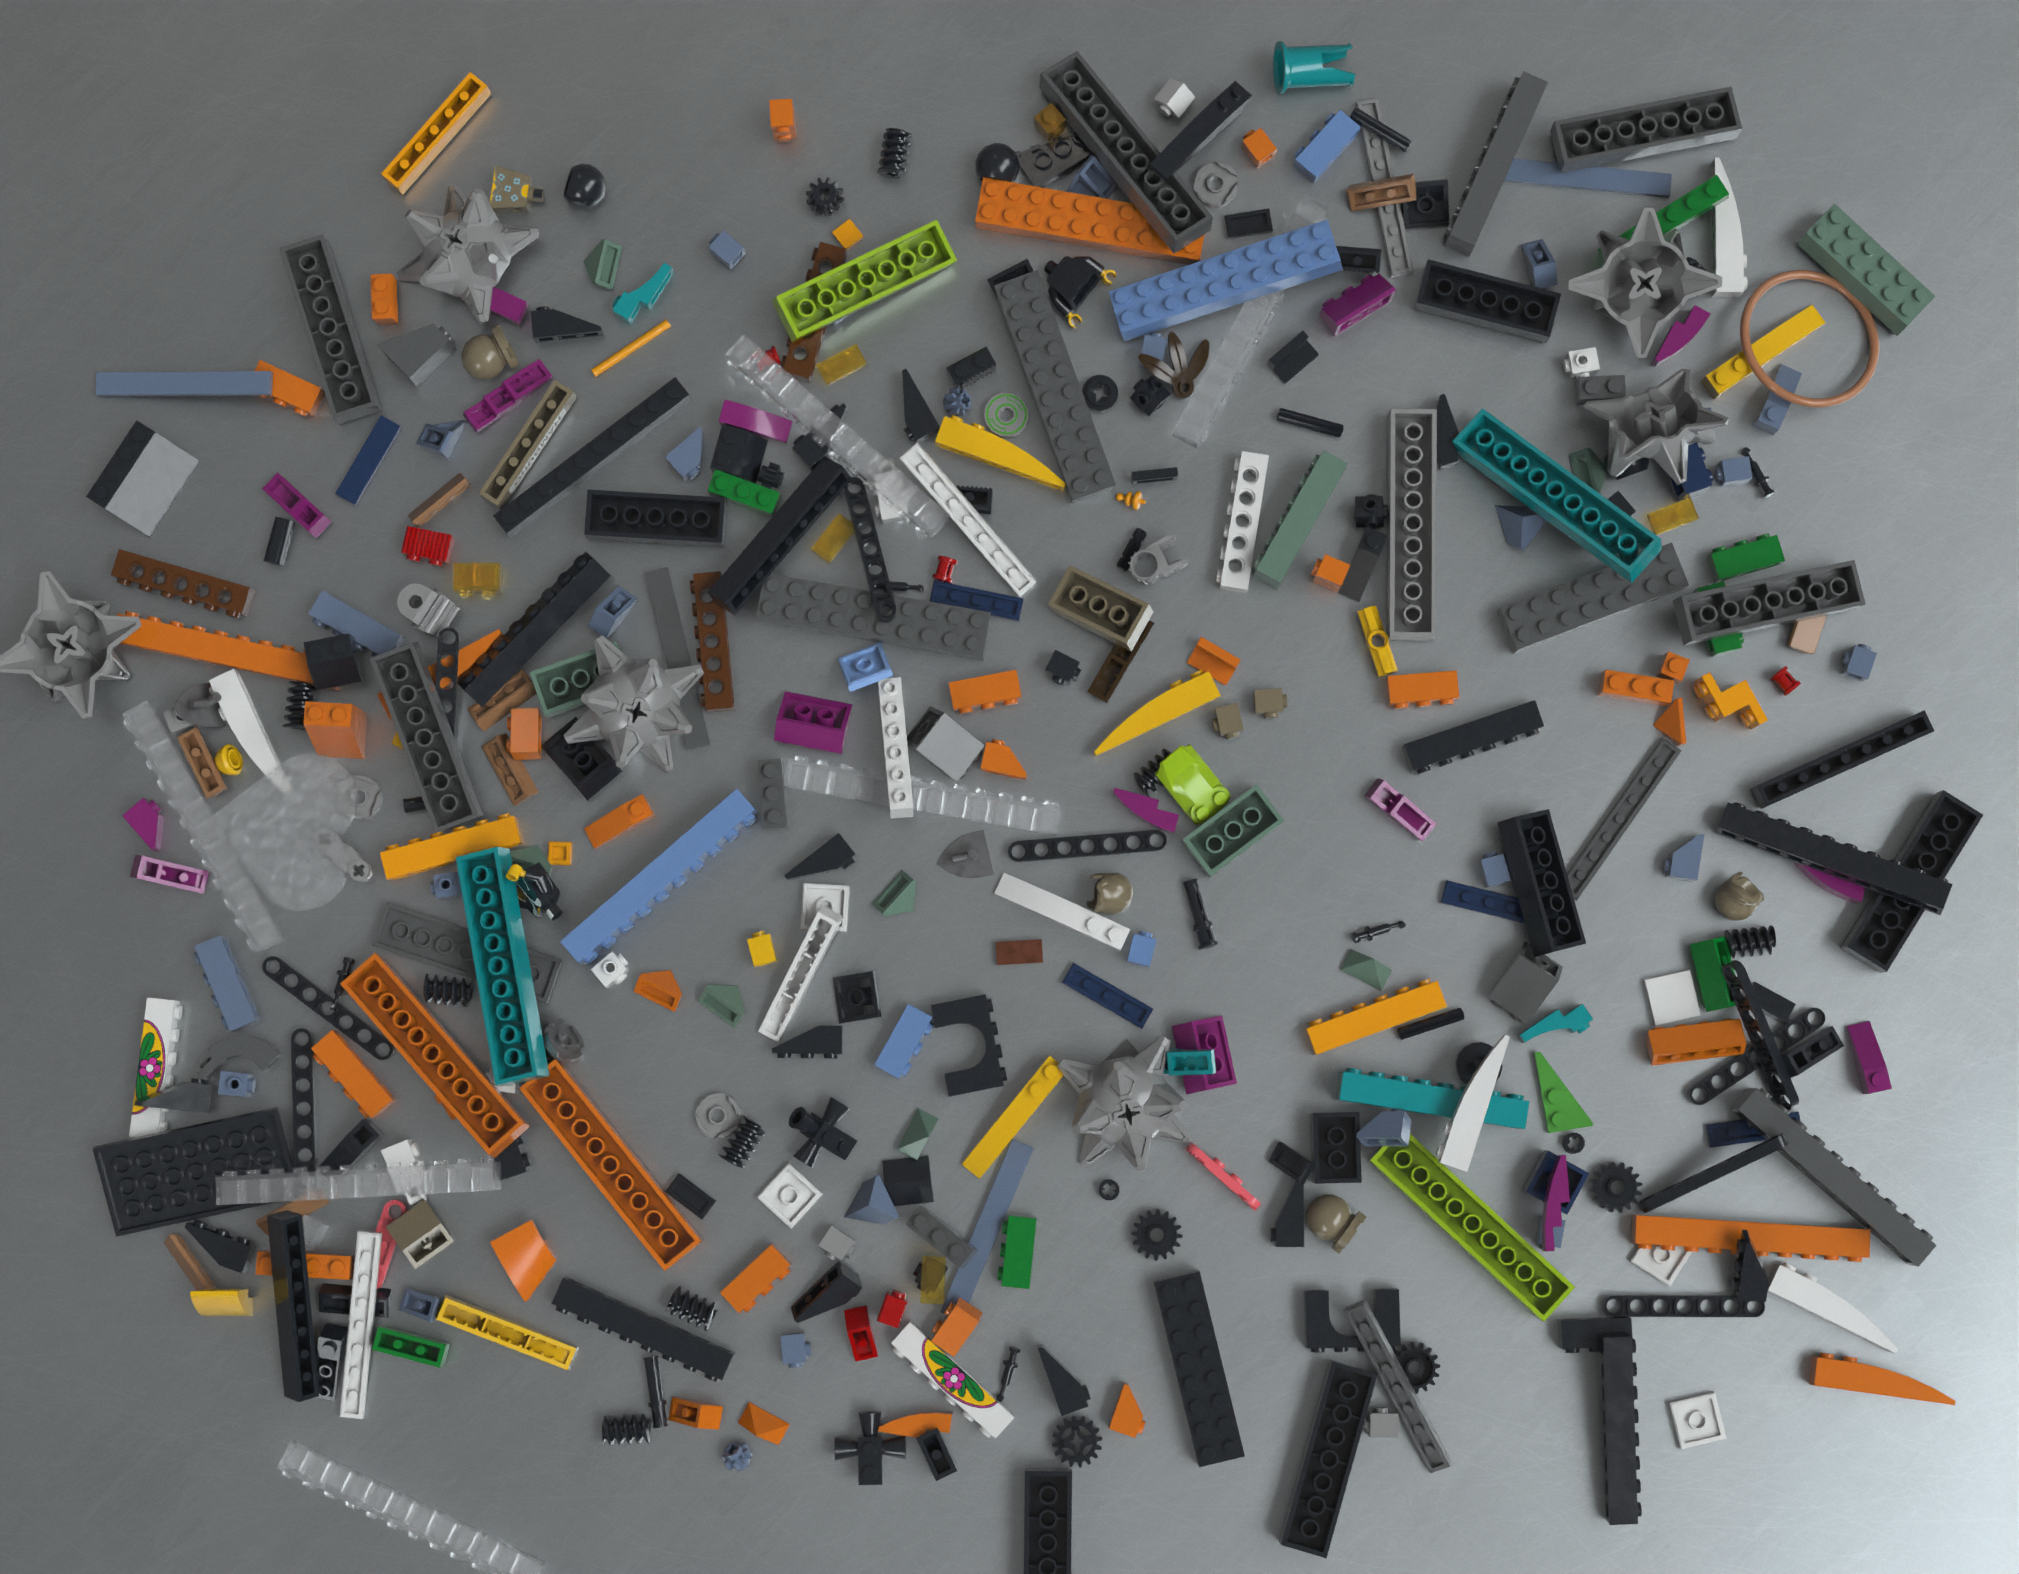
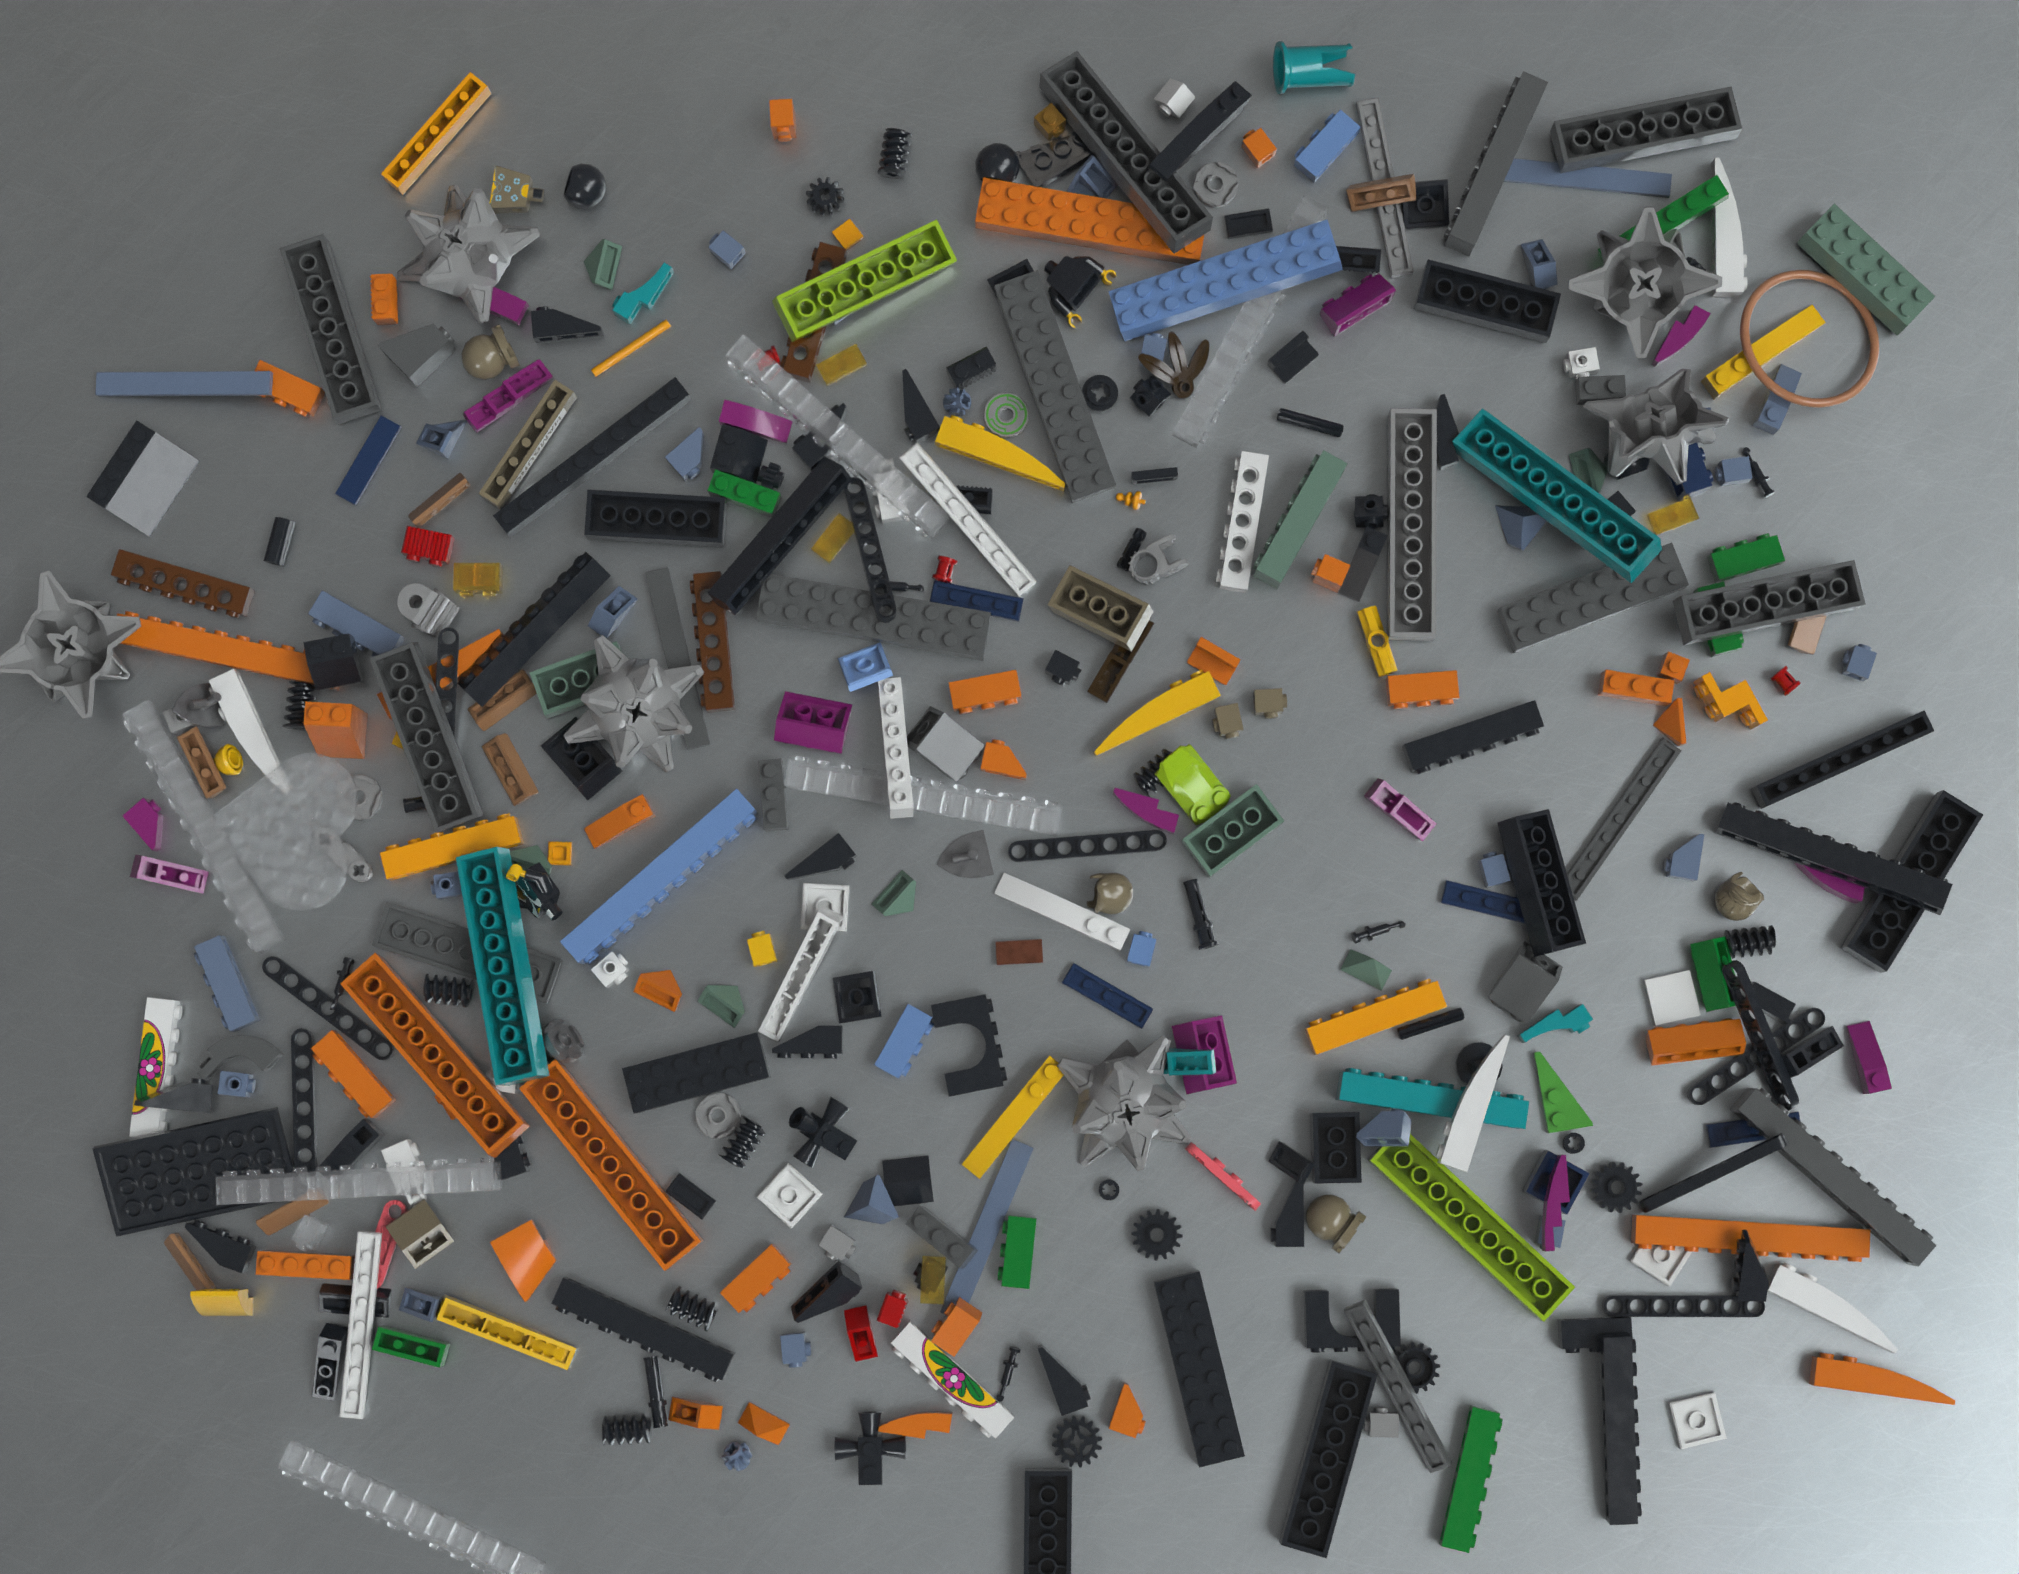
(293, 1305): black brick -> none
(296, 505): magenta slope -> none
(525, 733): orange brick -> none
(696, 1073): none -> black brick
(917, 1134): sand green slope -> none
(937, 1454): black slope -> none
(1380, 129): black axle -> none
(1469, 1479): none -> green brick

